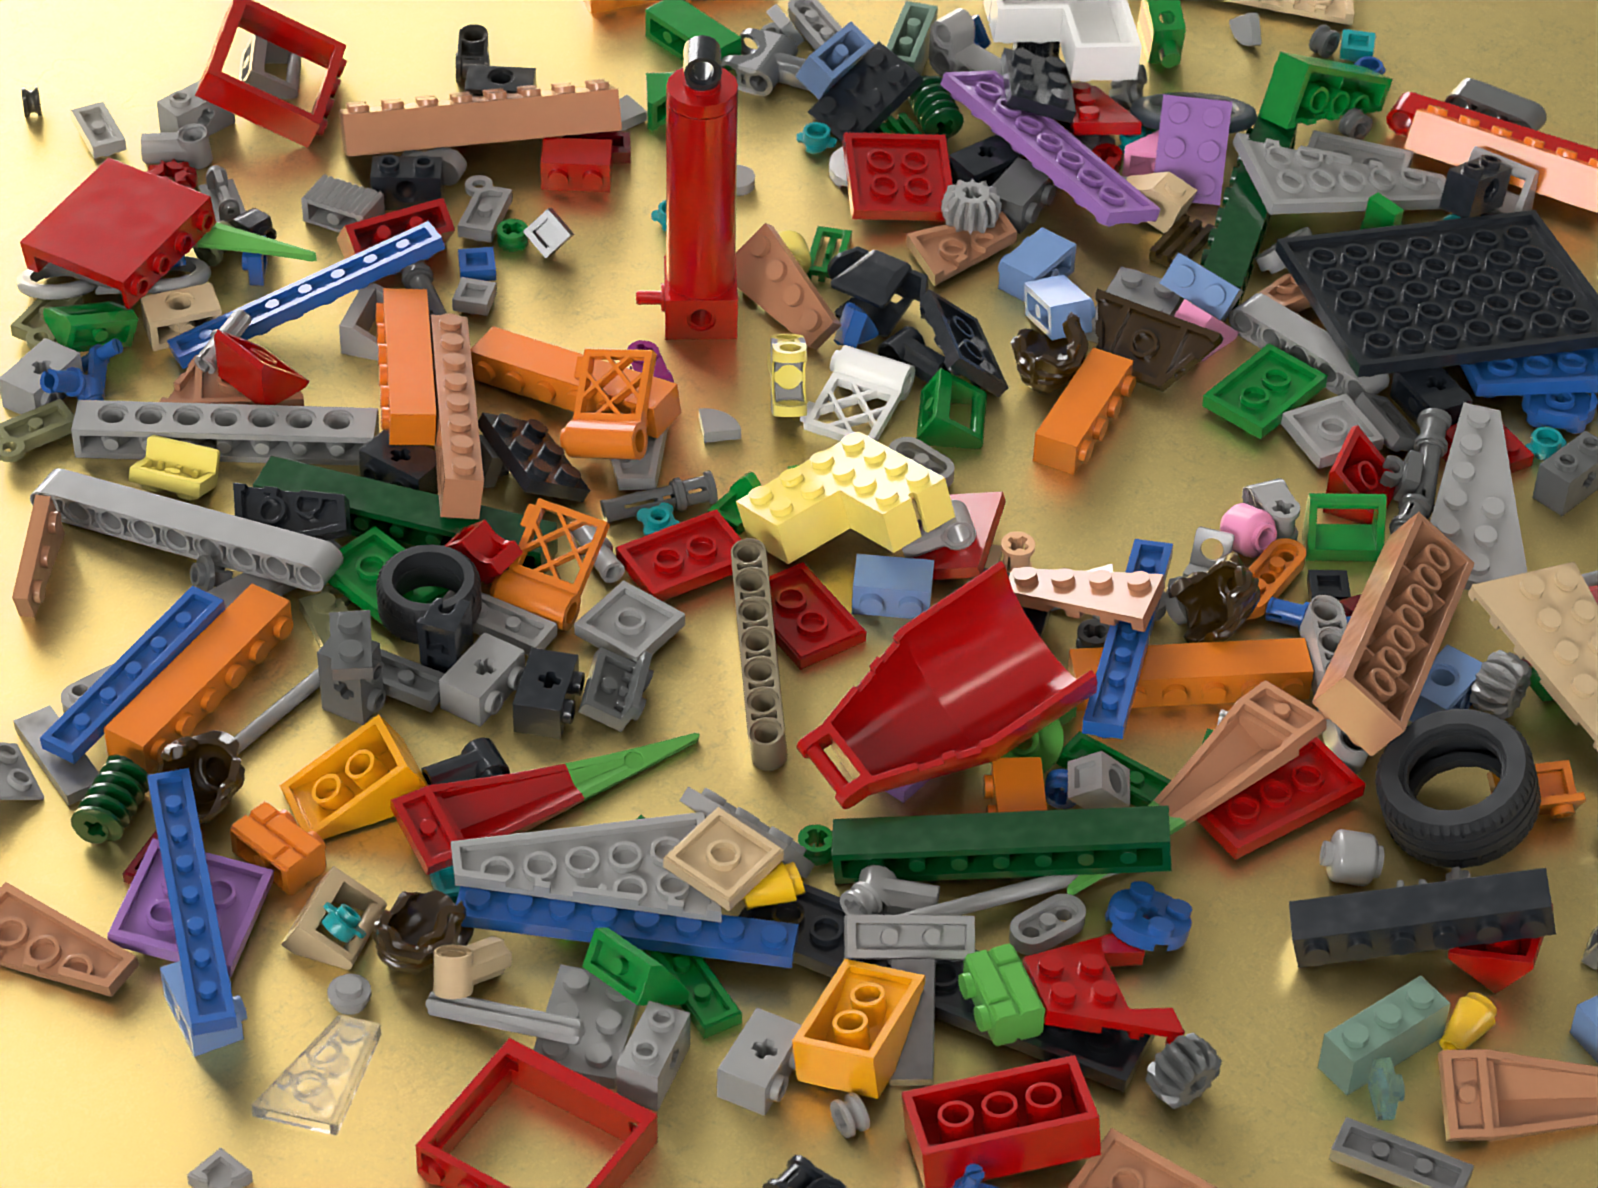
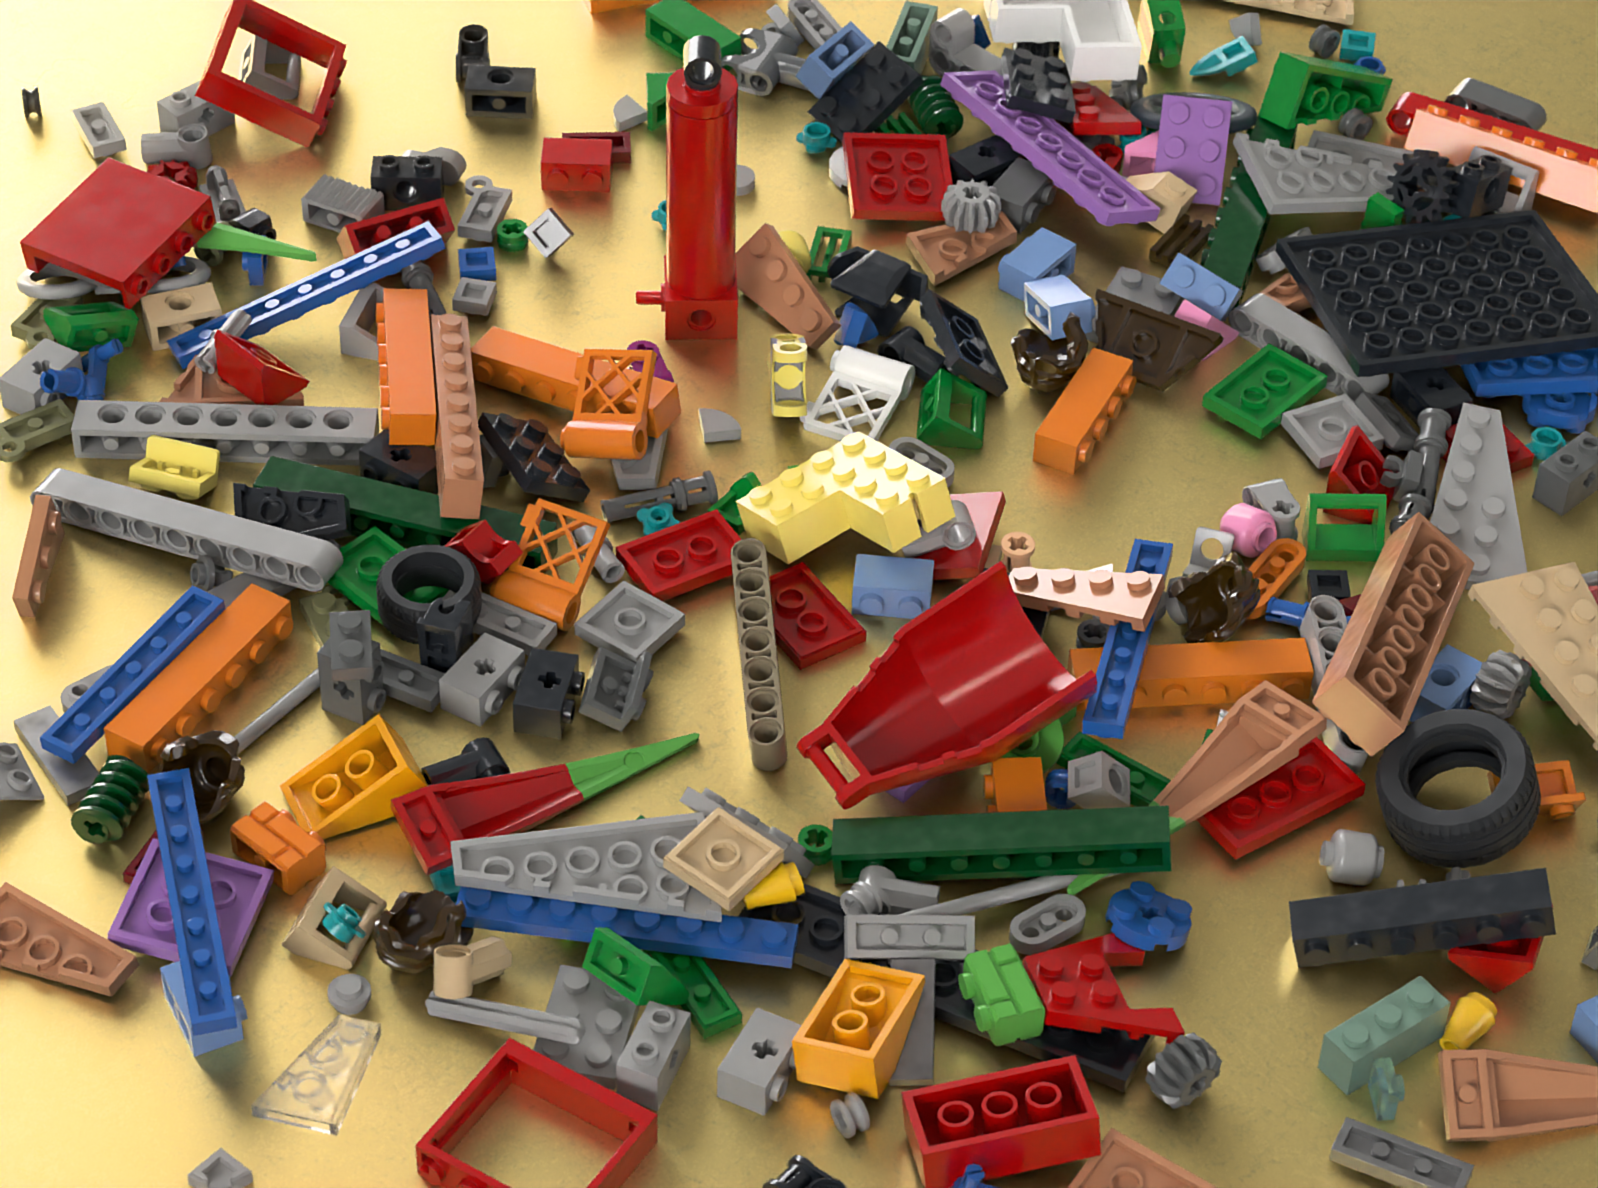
(480, 119): nougat brick -> none
(1231, 58): none -> teal plate
(1430, 172): none -> black gear

